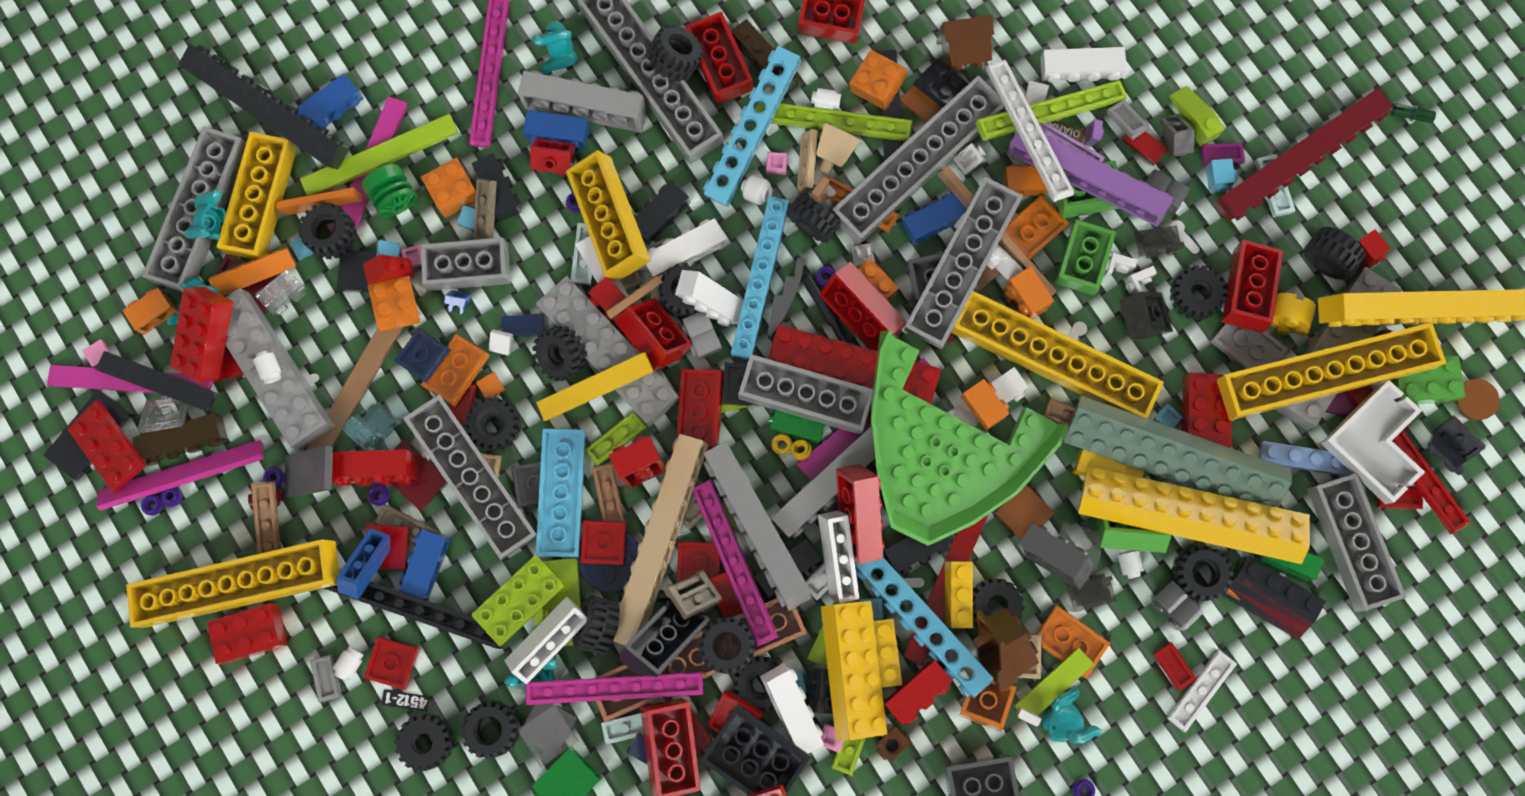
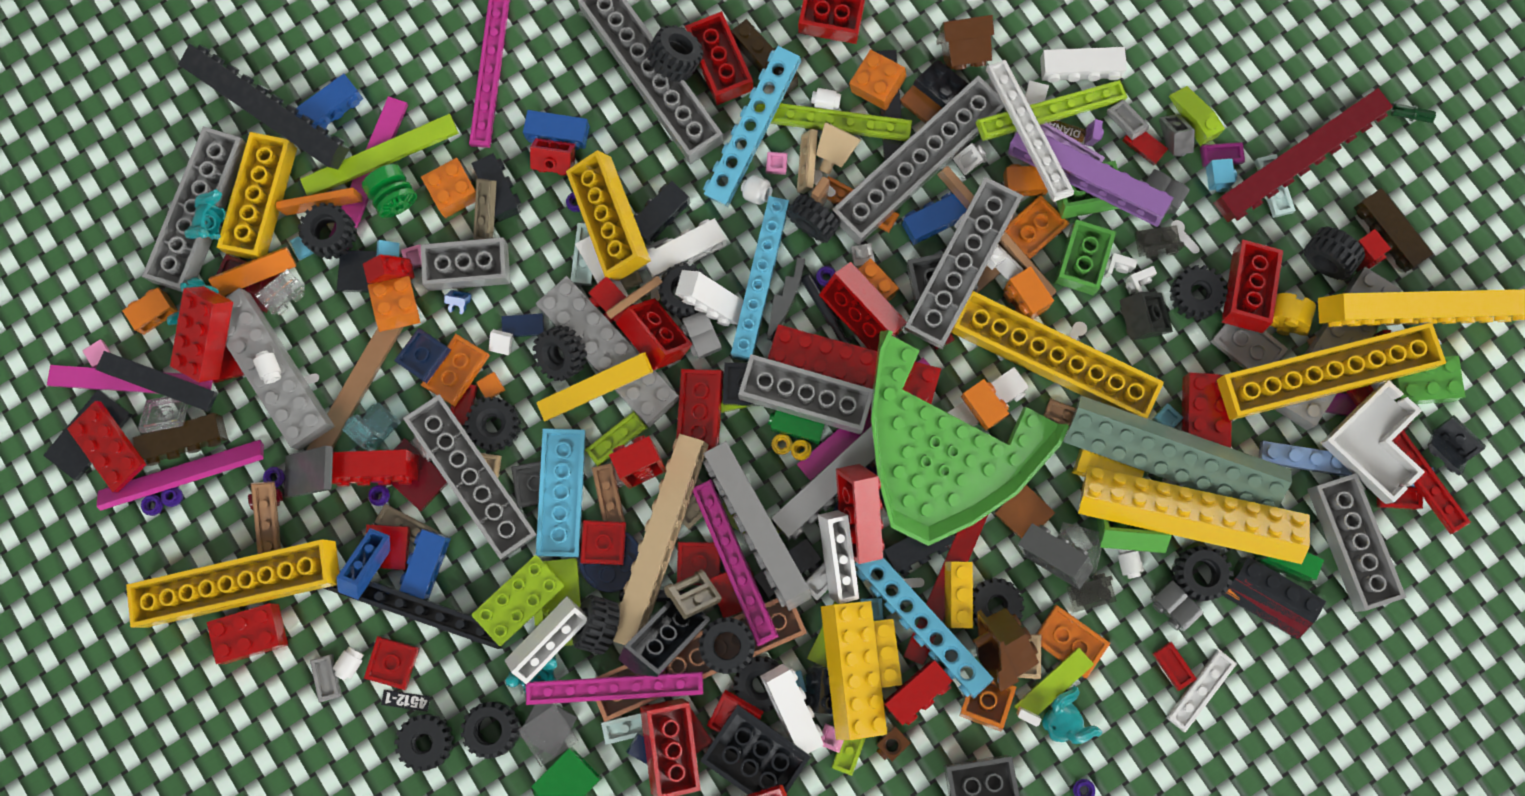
(466, 218): medium azure tile -> none
(559, 47): teal hair -> none
(582, 100): light grey brick -> none
(1405, 243): none -> dark brown brick
(1480, 400): dark orange tile -> none

